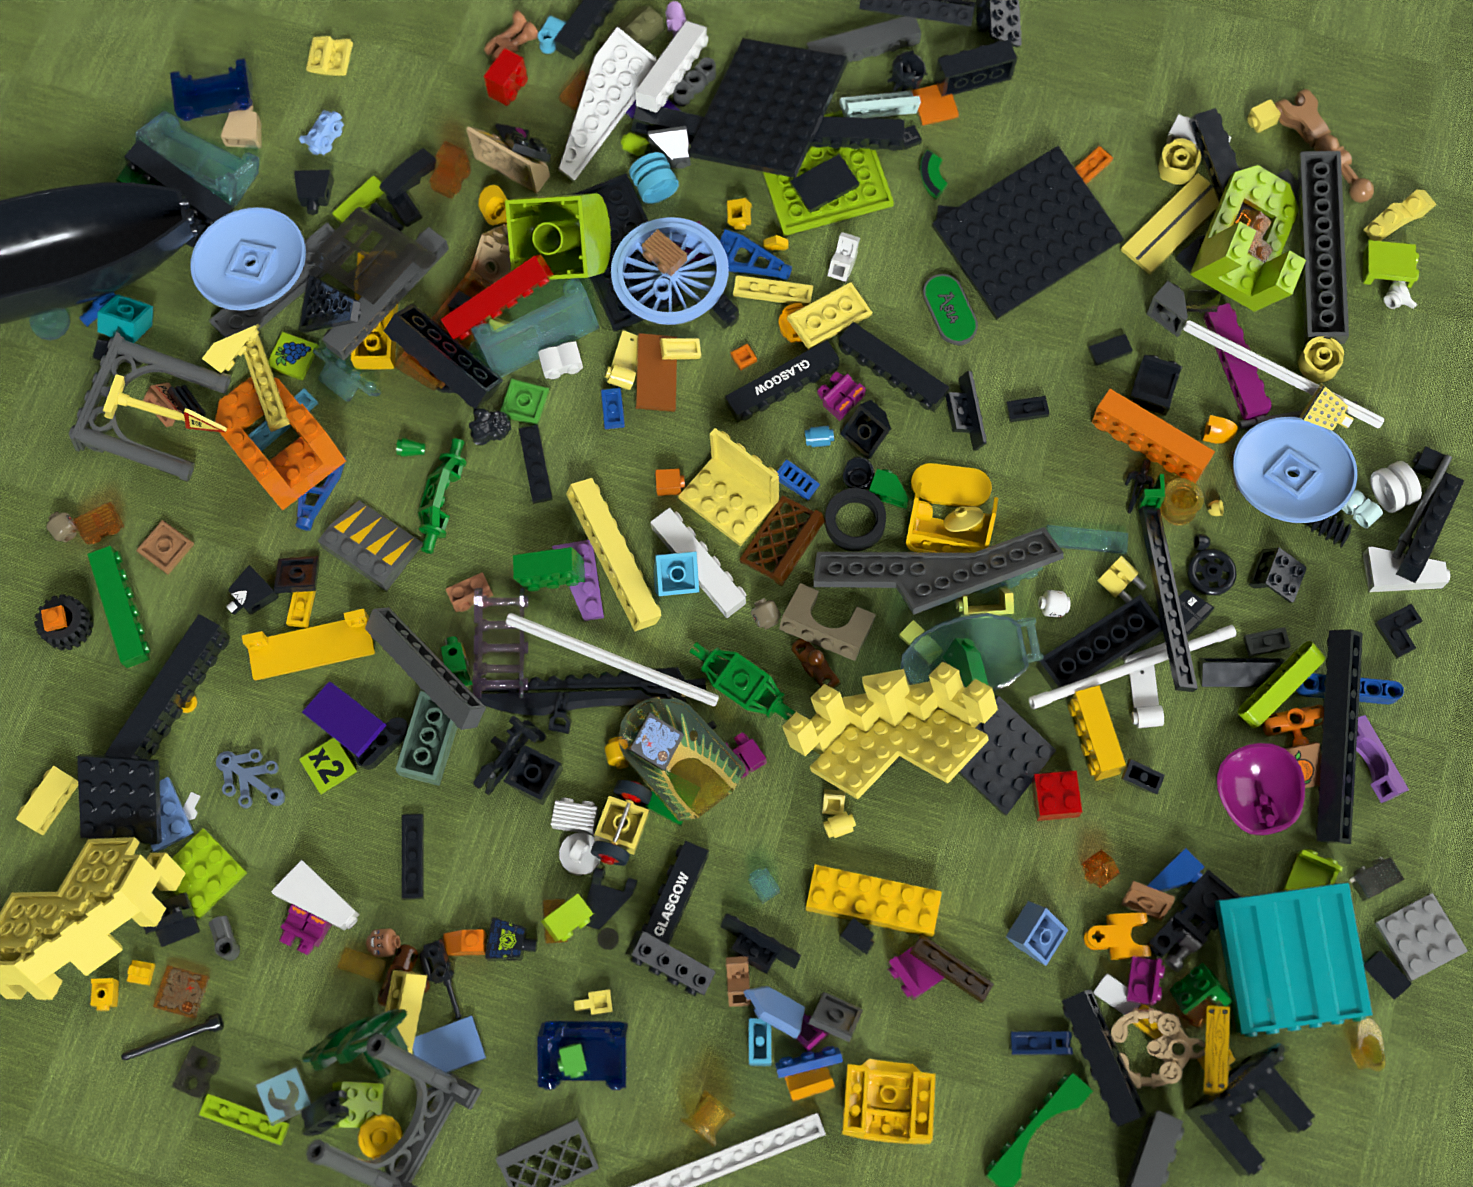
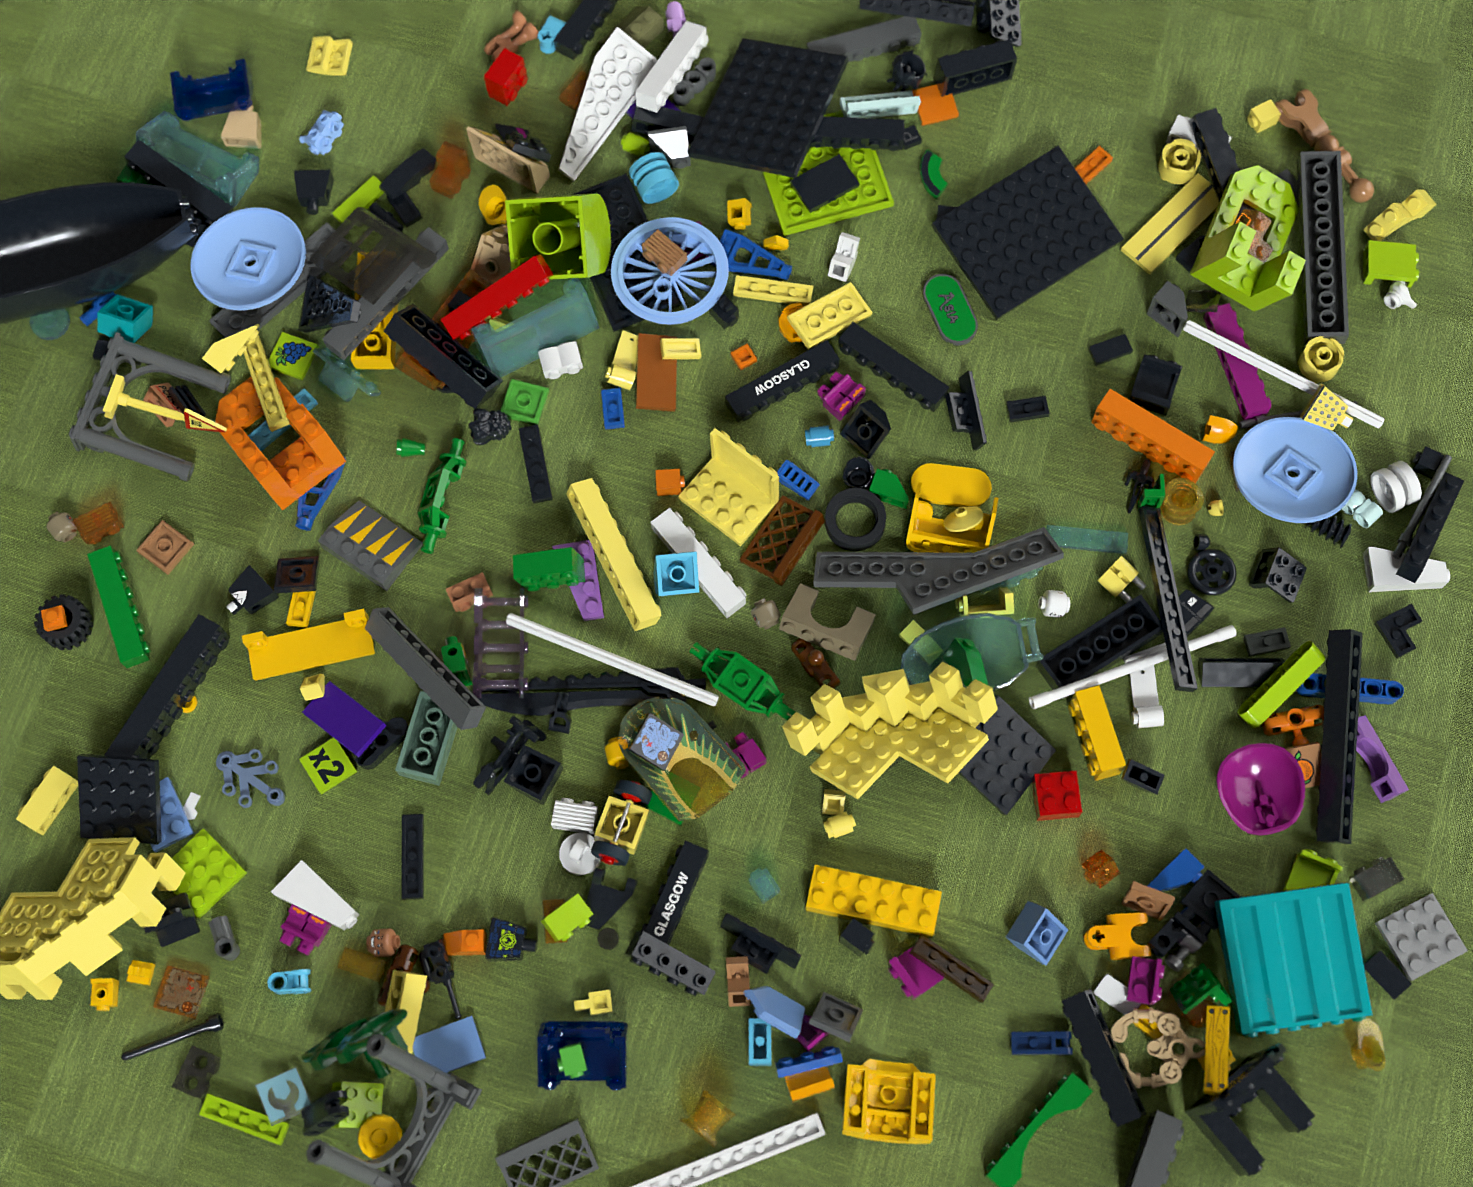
(294, 982): none -> medium azure piece
(313, 687): none -> light yellow slope

